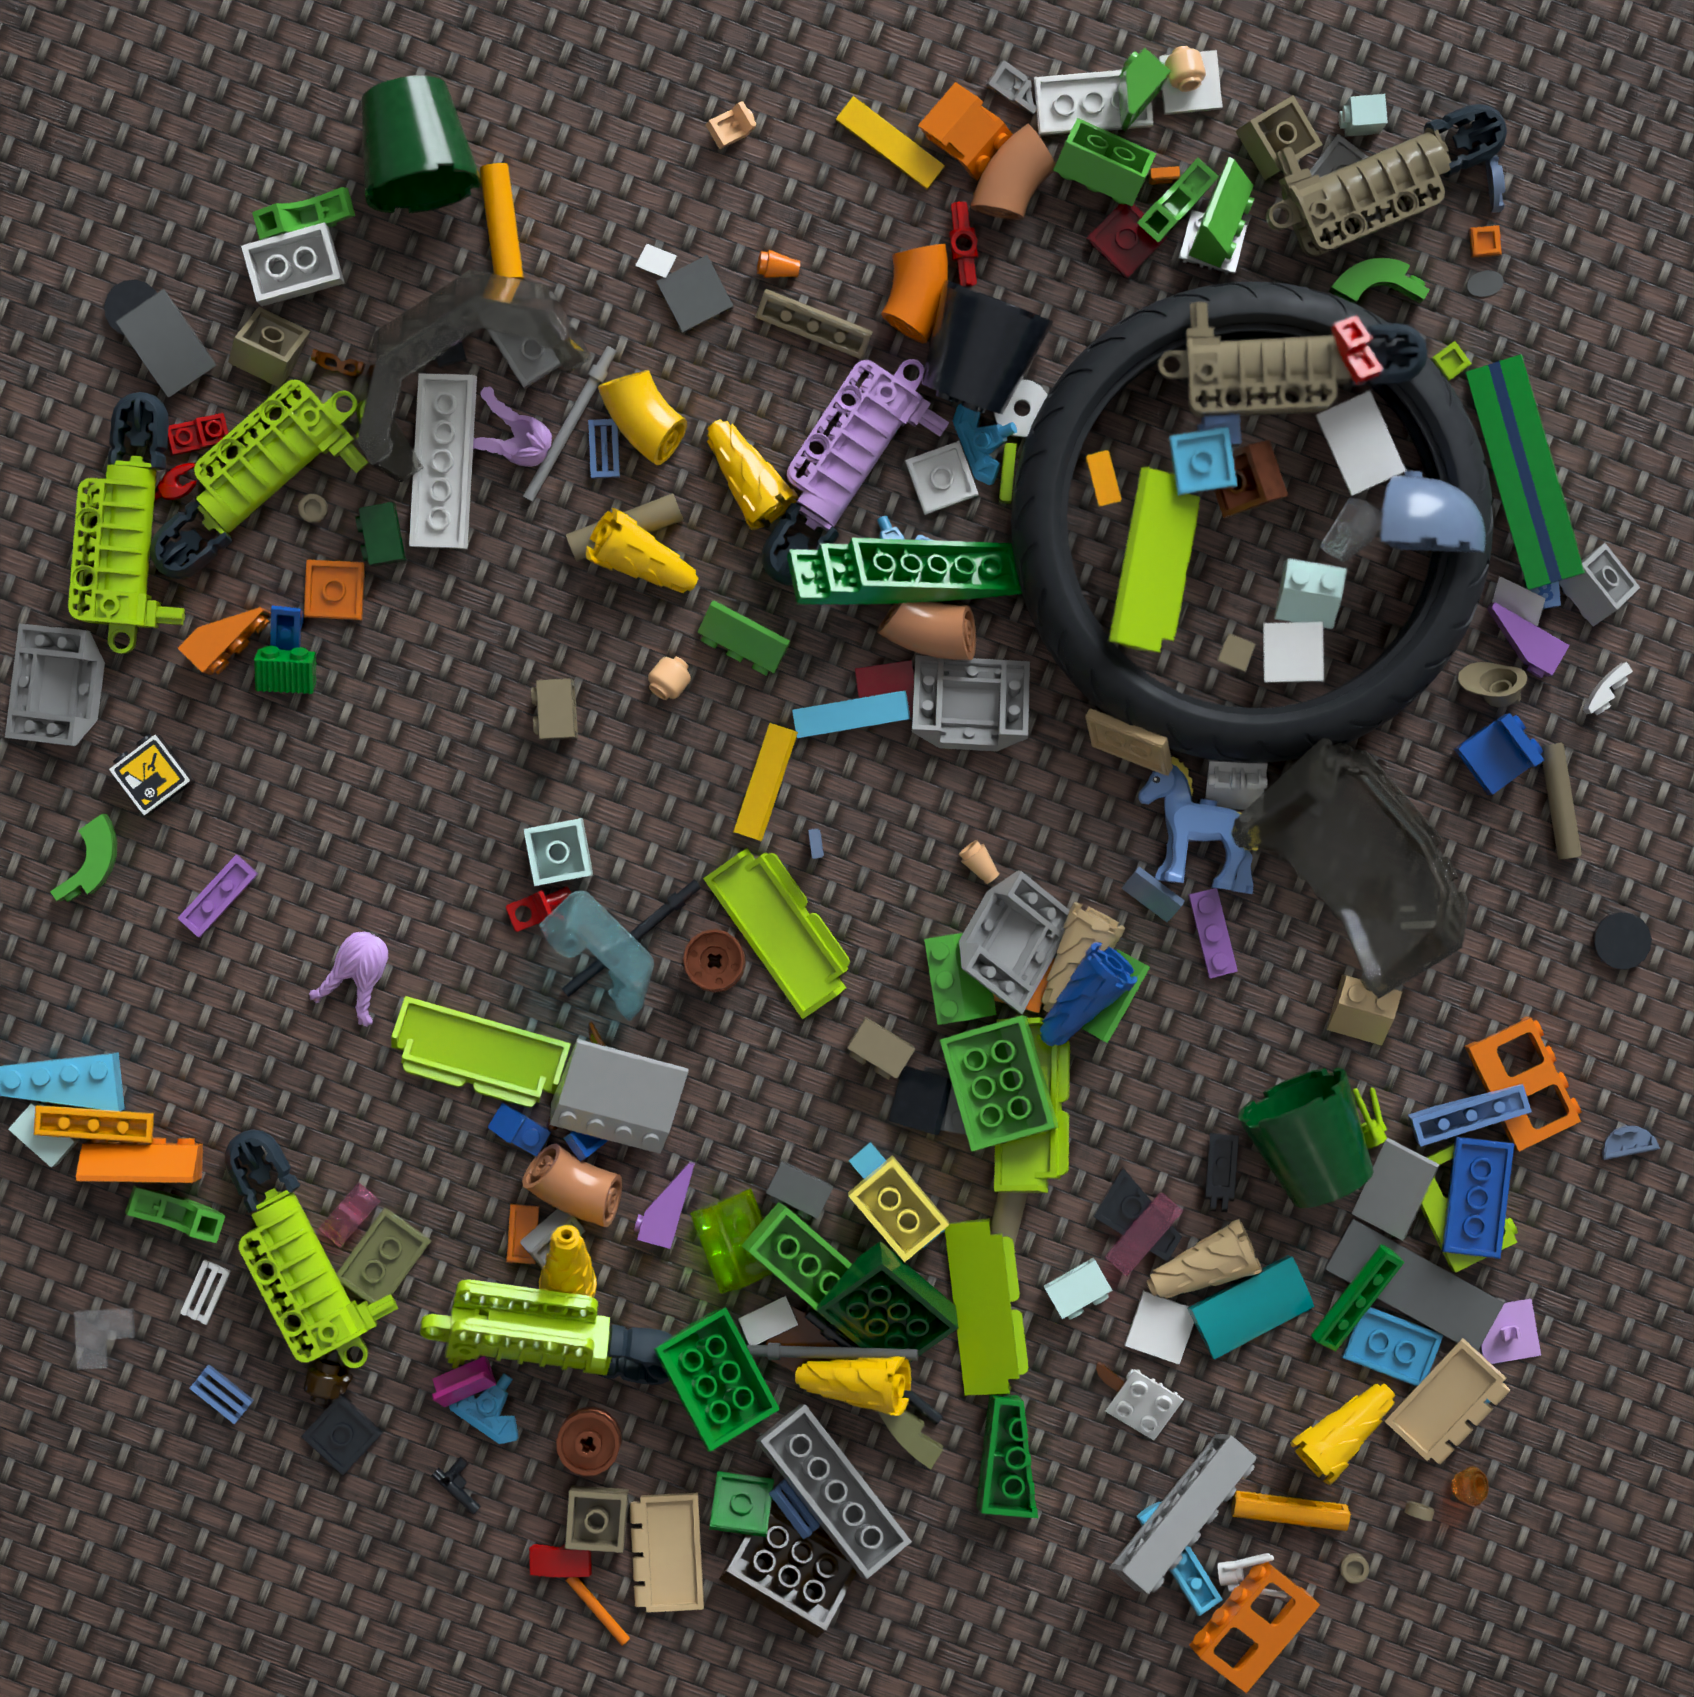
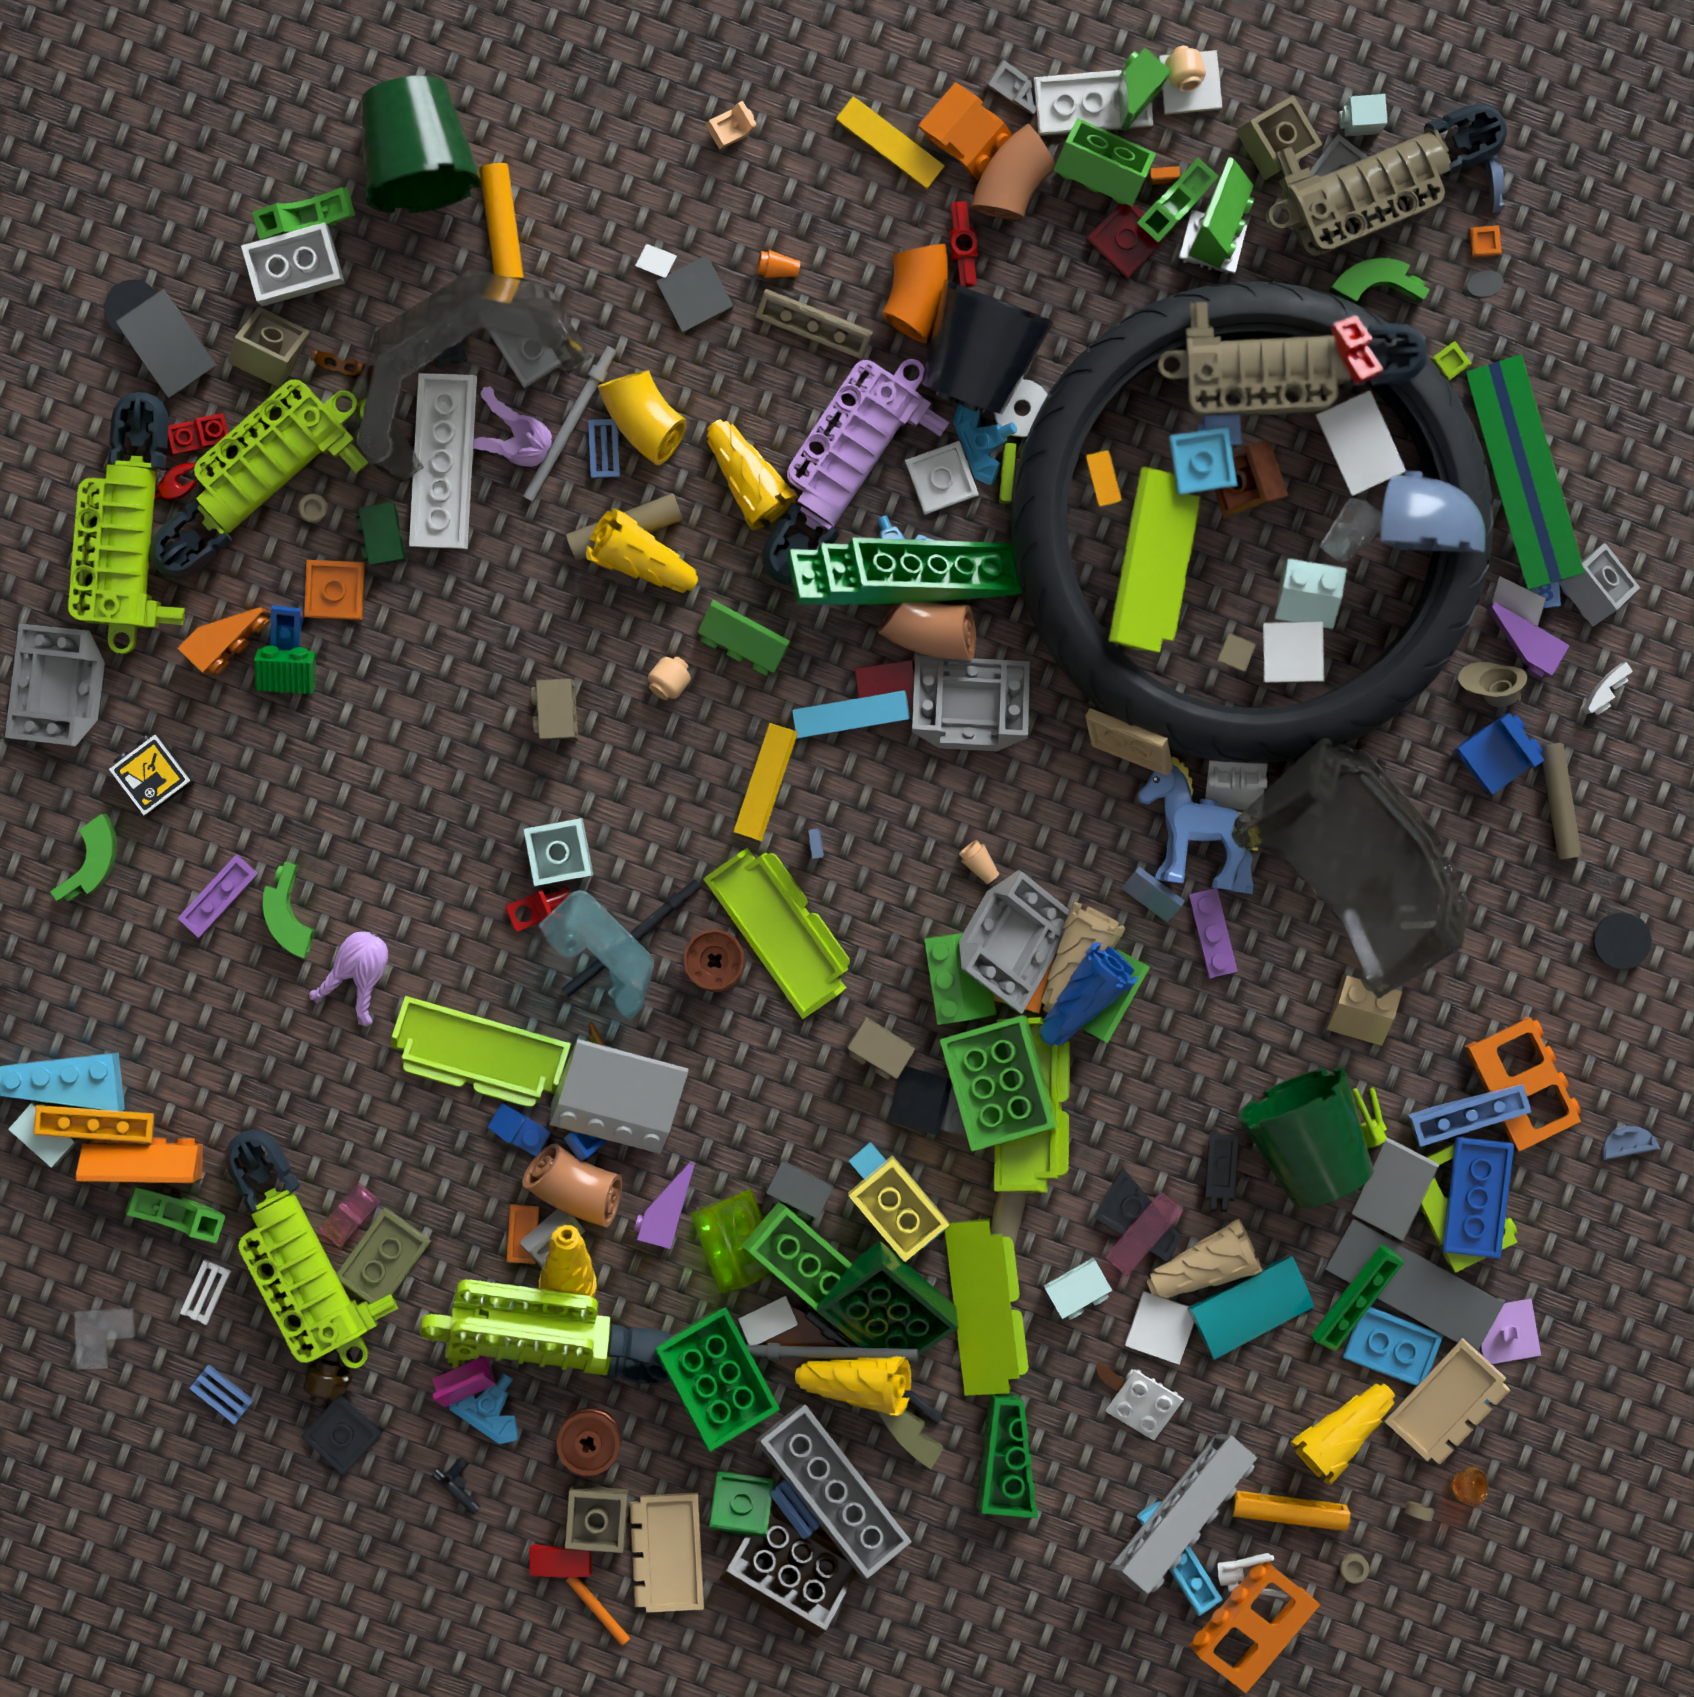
(279, 915): none -> bright green arch

